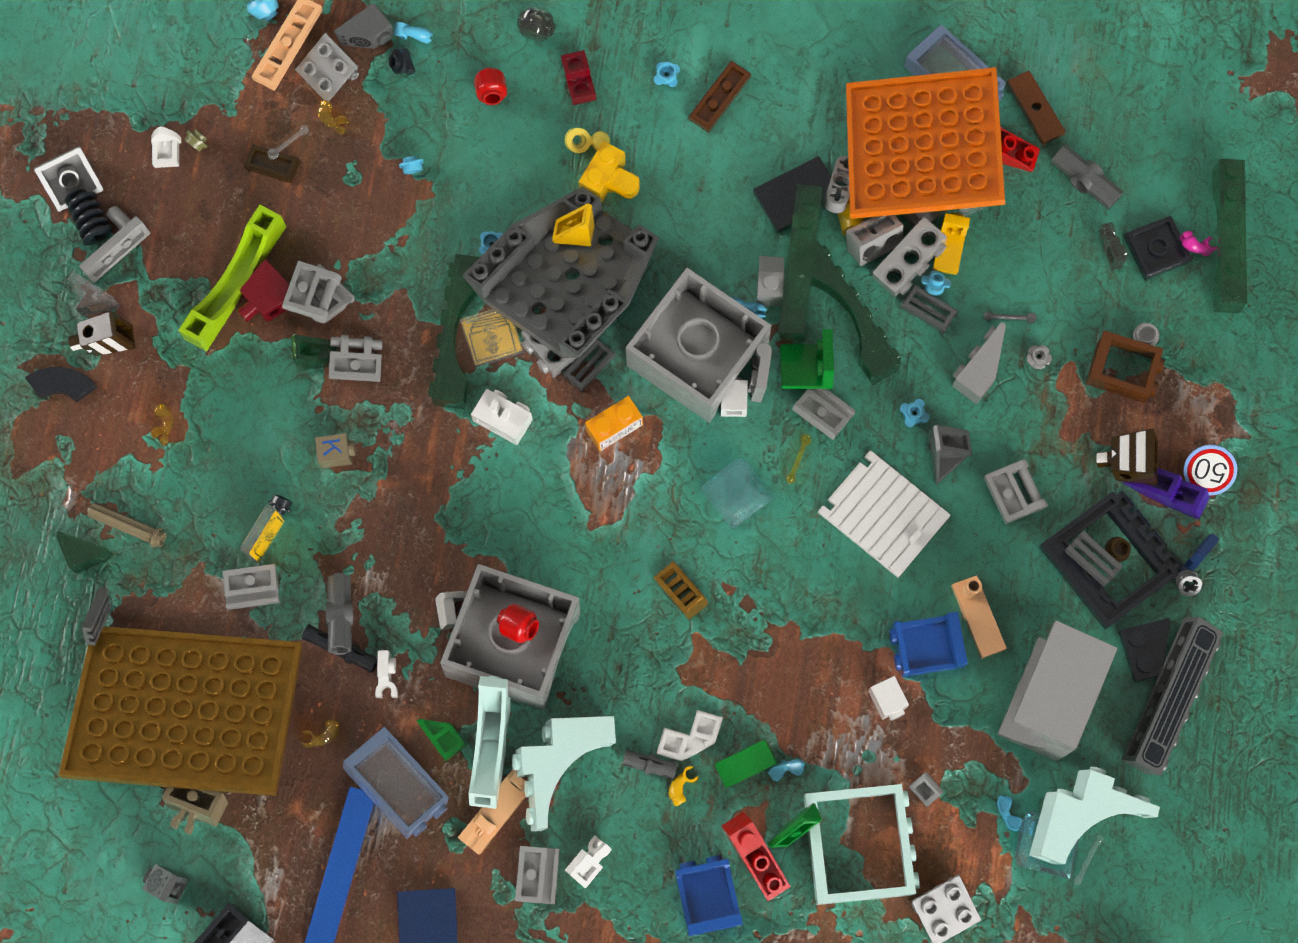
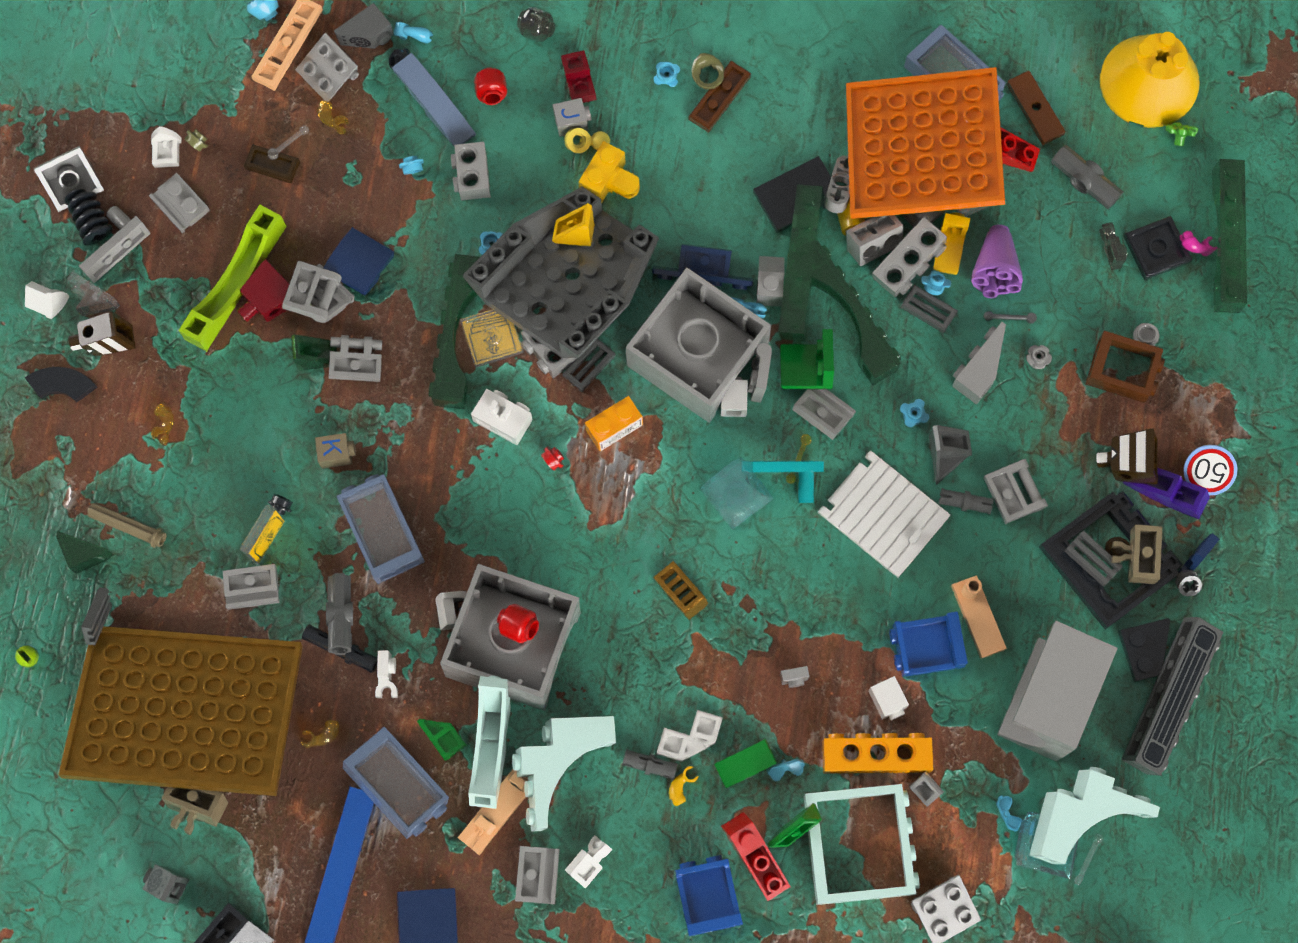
(31, 652): none -> lime hinge
(44, 300): none -> white tile
(179, 203): none -> light grey plate
(359, 260): none -> dark blue slope
(380, 528): none -> clear window
(433, 100): none -> sand blue slope
(475, 170): none -> light grey brick
(553, 457): none -> red plate
(571, 115): none -> light grey brick
(704, 60): none -> olive piece
(708, 263): none -> dark blue bracket
(794, 677): none -> light grey plate
(805, 473): none -> teal piece
(836, 763): none -> light orange brick
(966, 501): none -> dark grey pin
(997, 265): none -> medium lavender cone
(1143, 554): none -> dark tan brick
(1150, 80): none -> yellow cone
(1181, 132): none -> bright green plant

